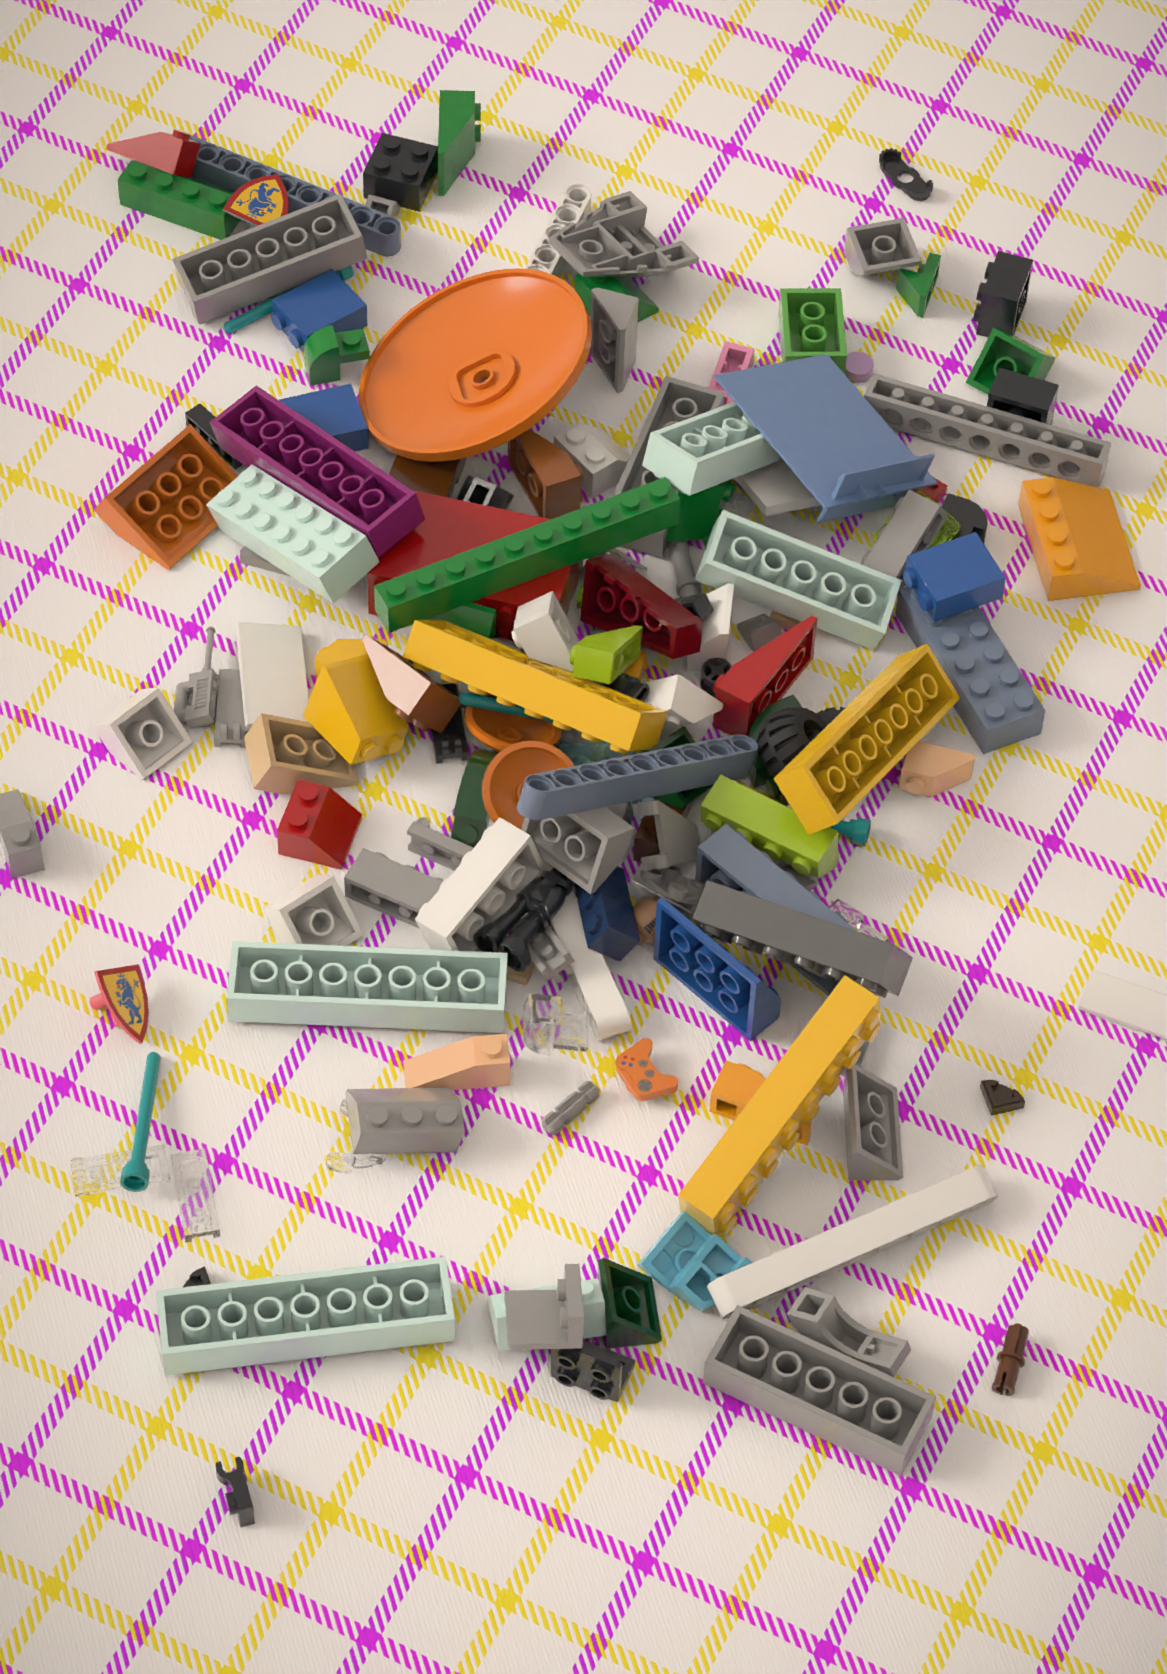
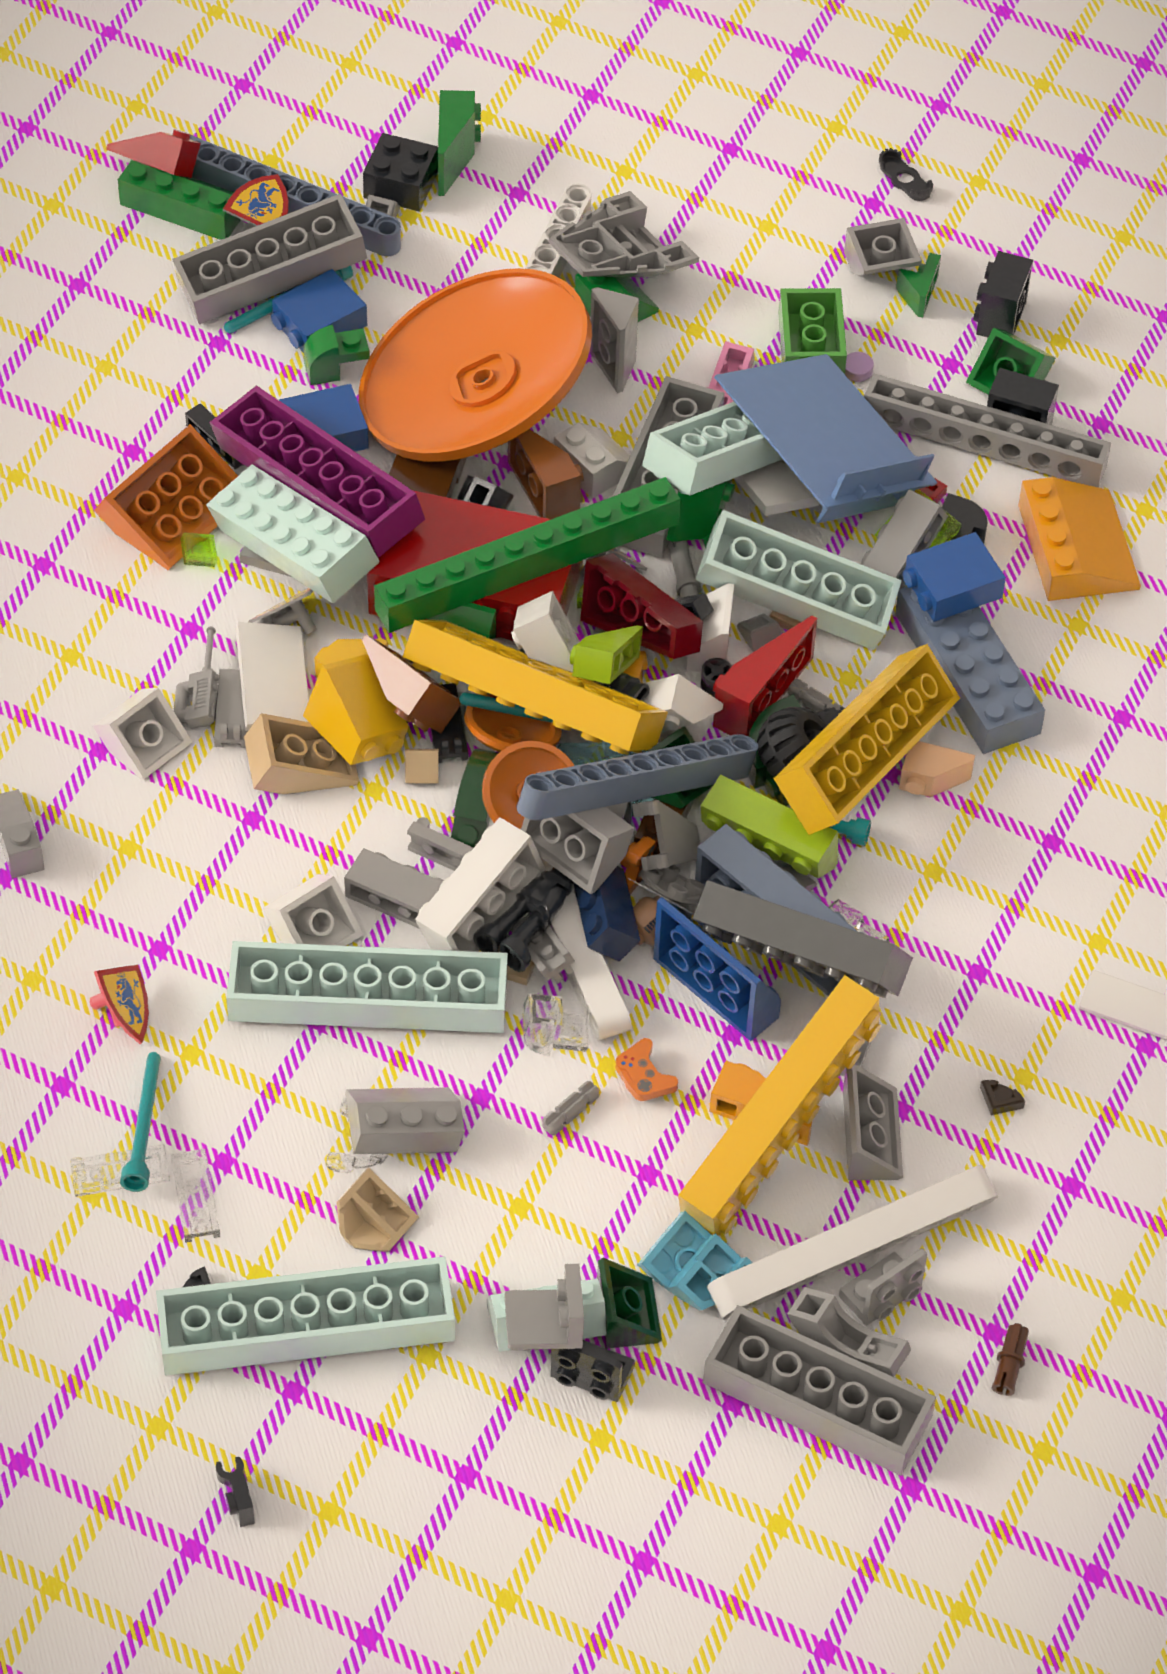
(198, 549): none -> clear neon green tile
(298, 612): none -> light grey shield
(317, 825): red slope -> none
(373, 1214): none -> tan slope
(422, 766): none -> tan tile
(462, 1065): light nougat slope -> none
(633, 862): none -> orange piece
(811, 697): none -> light grey axle
(885, 1286): none -> light grey bracket

